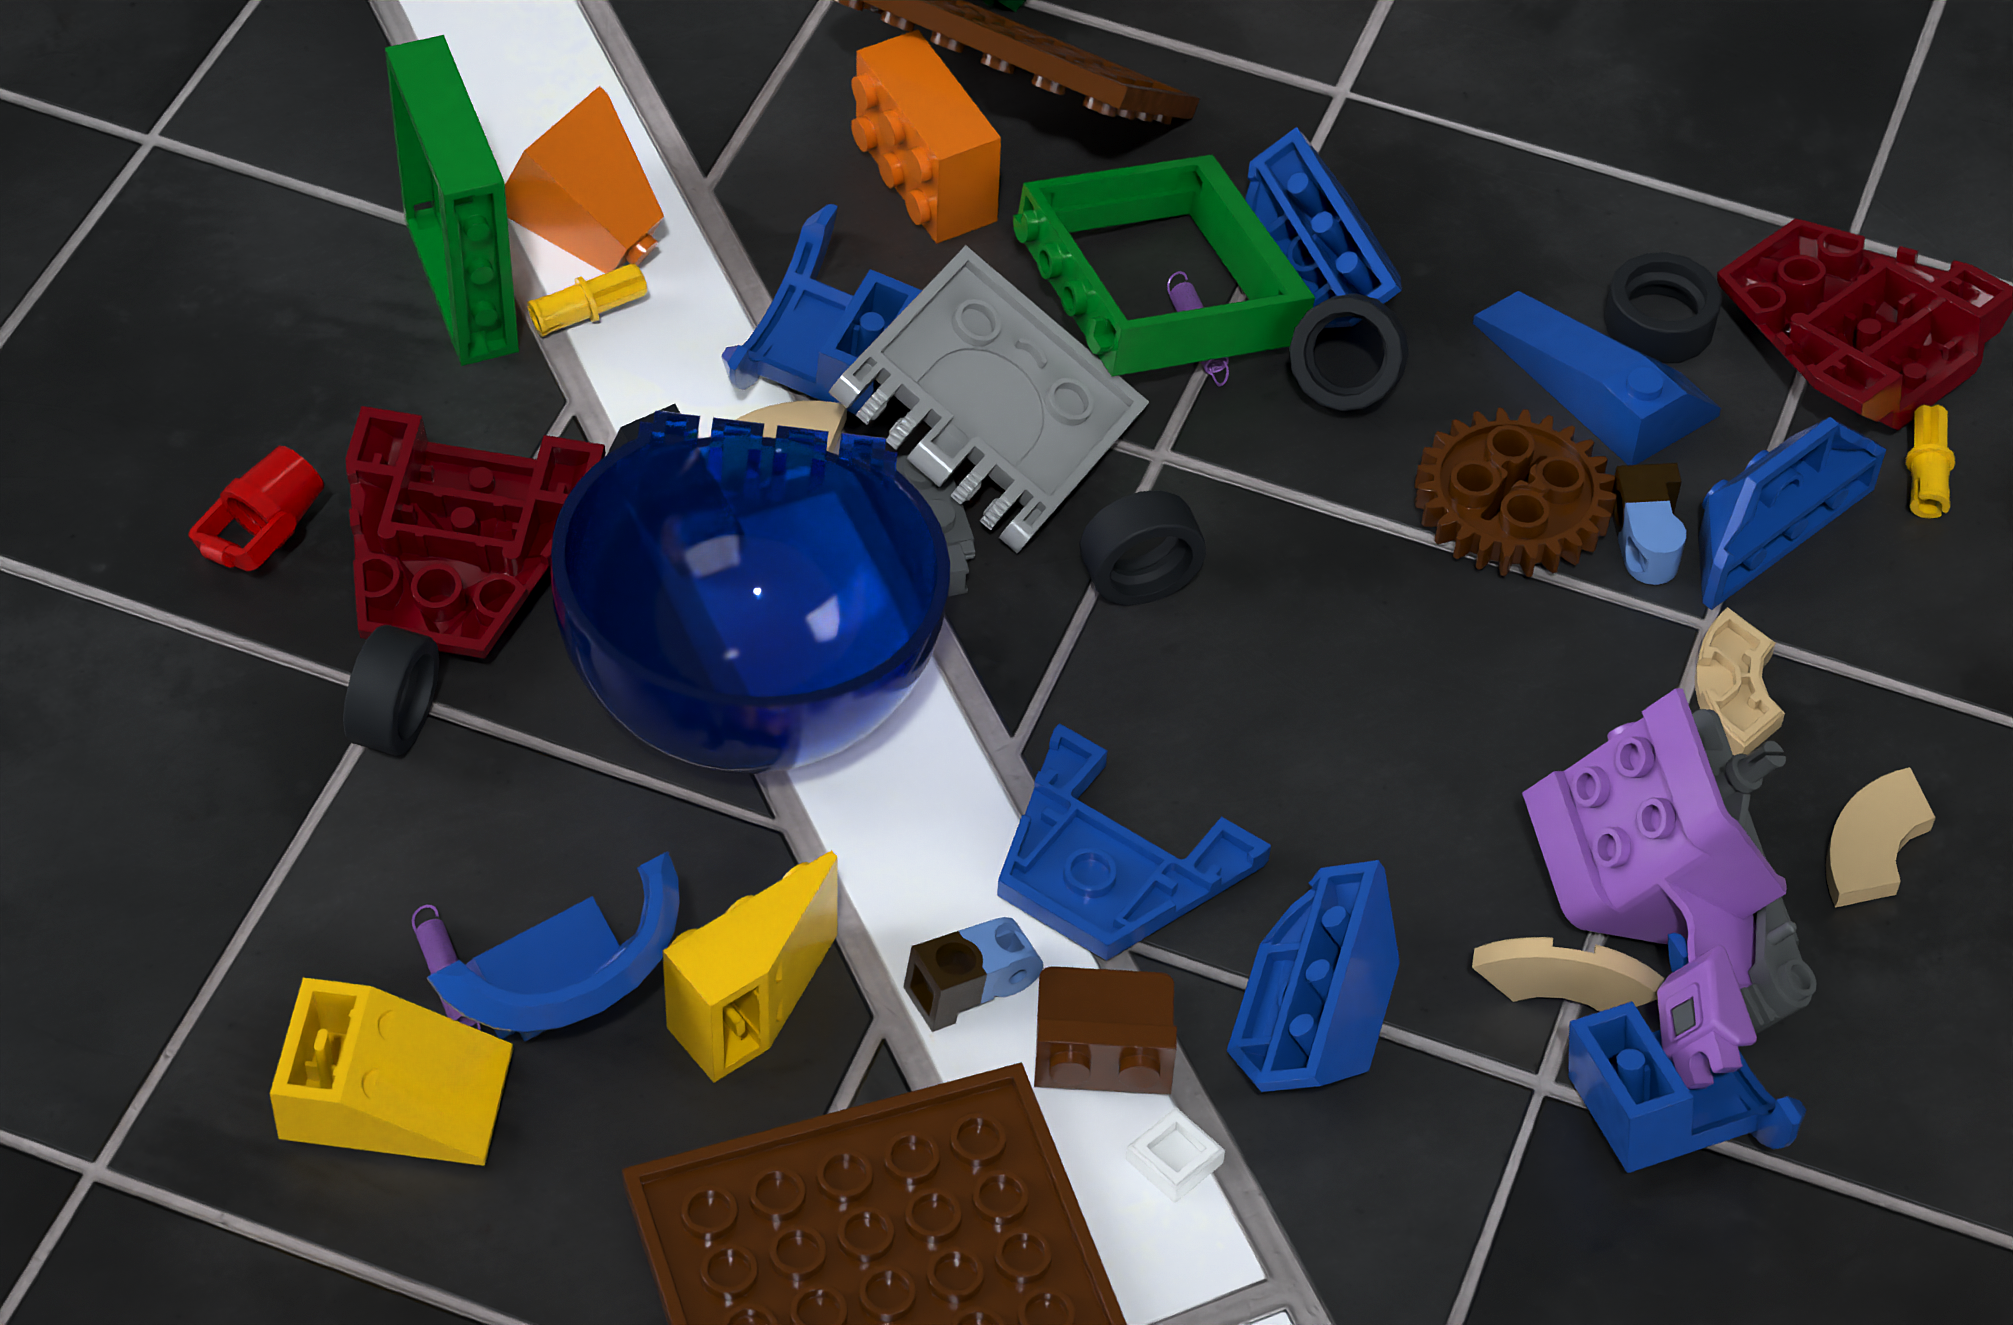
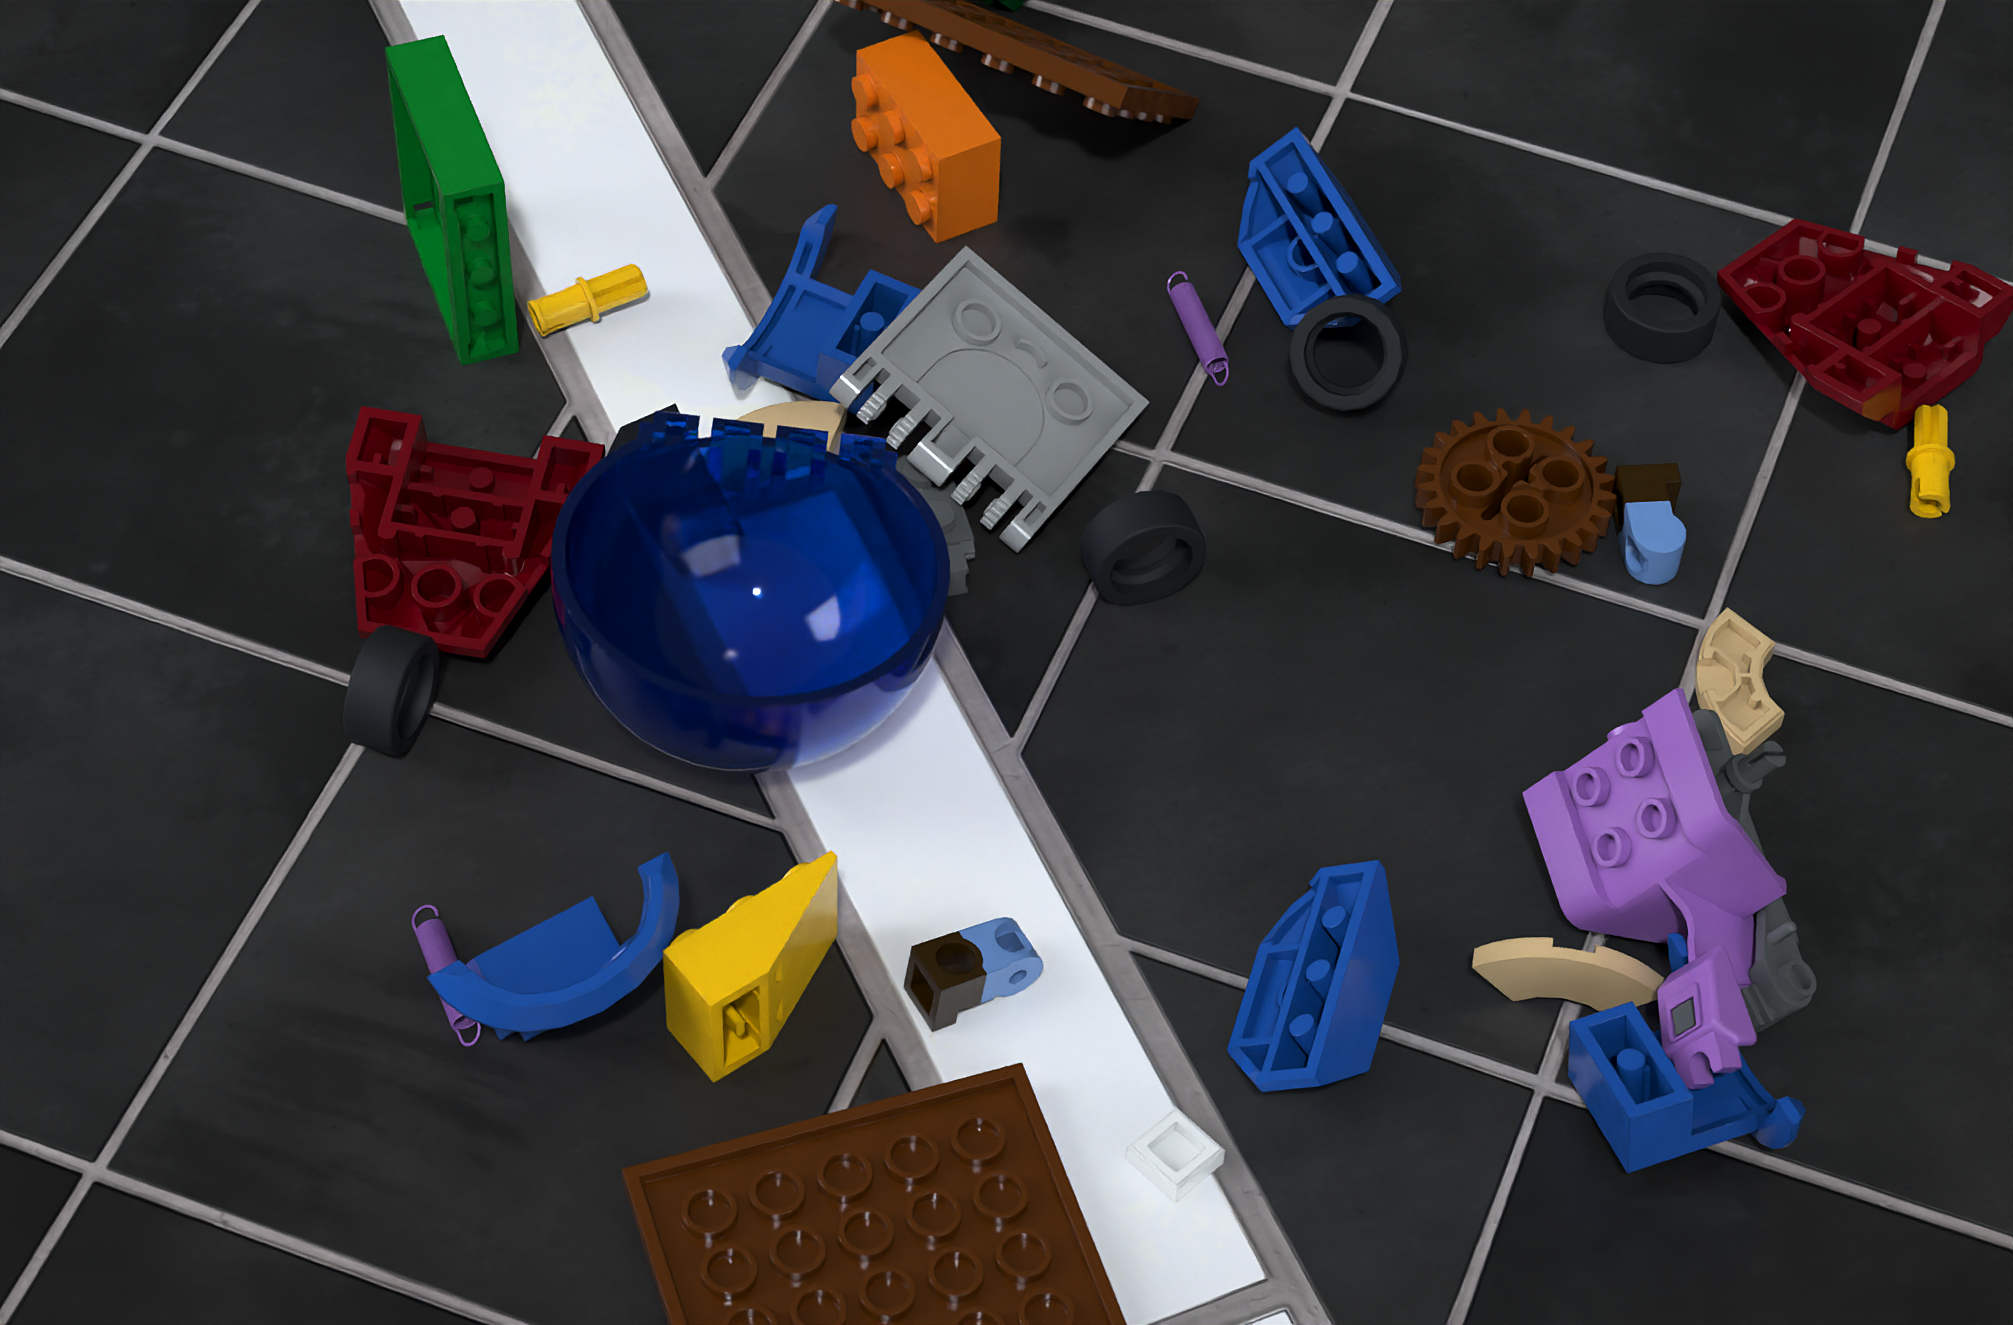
(265, 503): red piece -> none
(386, 1076): yellow slope -> none
(586, 188): orange slope -> none
(1098, 876): blue wing -> none
(1105, 1030): reddish brown bracket -> none
(1149, 192): green window -> none
(1607, 385): blue wedge -> none
(1781, 503): blue wedge -> none
(1871, 834): tan tile -> none

